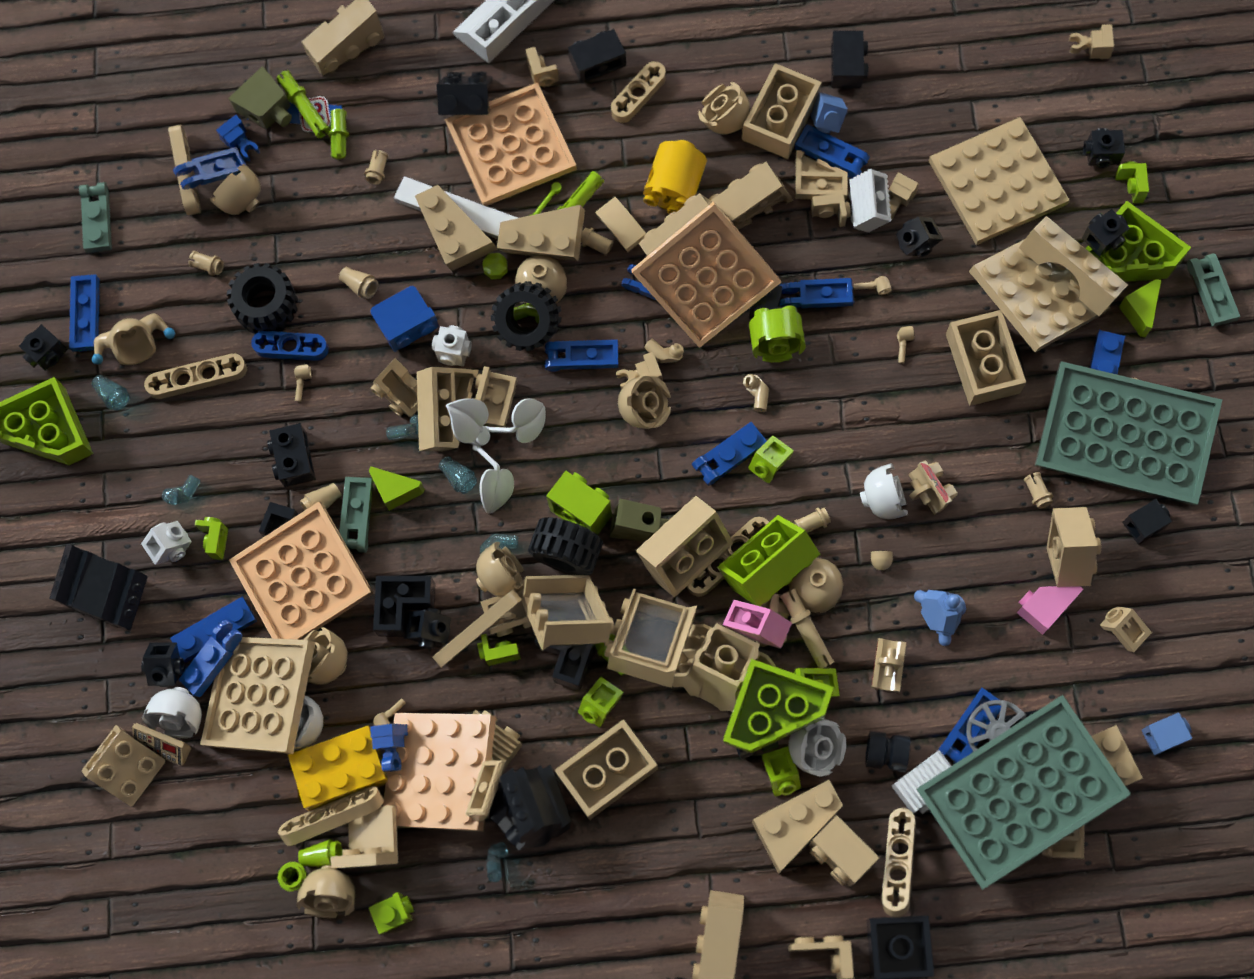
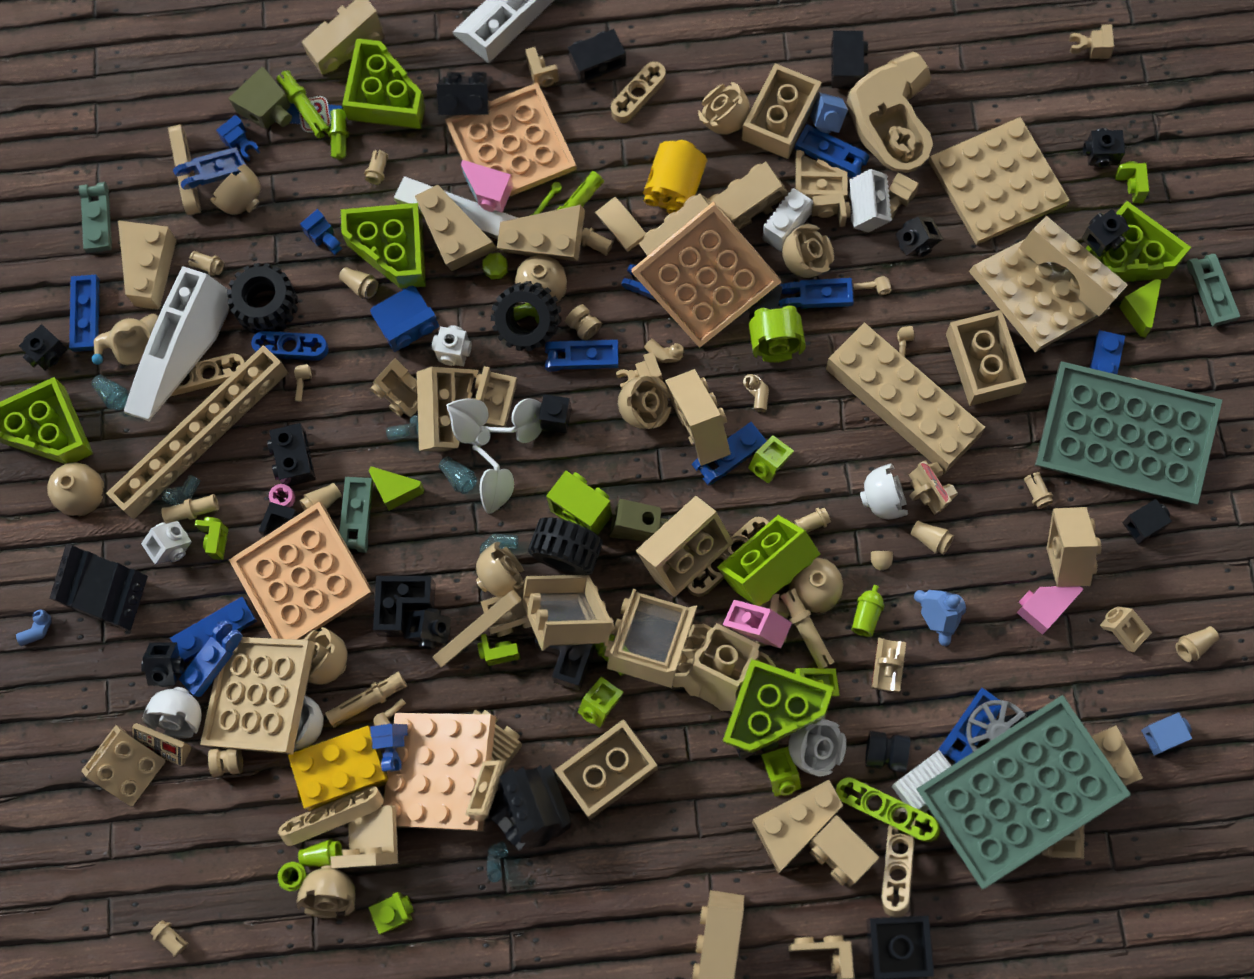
(38, 630): none -> medium blue arm
(75, 489): none -> tan cylinder
(145, 261): none -> tan wedge
(168, 938): none -> tan pin
(178, 340): none -> white wedge
(190, 509): none -> tan pin
(197, 432): none -> tan brick
(225, 761): none -> tan wheel
(287, 490): none -> bright pink bush
(320, 231): none -> blue piece
(376, 693): none -> tan pin
(381, 89): none -> lime brick
(388, 240): none -> lime brick
(488, 186): none -> bright pink slope
(555, 413): none -> black brick
(583, 322): none -> tan wheel
(700, 415): none -> tan wedge
(788, 217): none -> white brick
(807, 252): none -> tan cylinder
(868, 612): none -> lime piece
(885, 116): none -> tan piece
(887, 810): none -> lime beam
(904, 397): none -> tan brick
(933, 537): none -> tan cone
(1194, 645): none -> tan cone

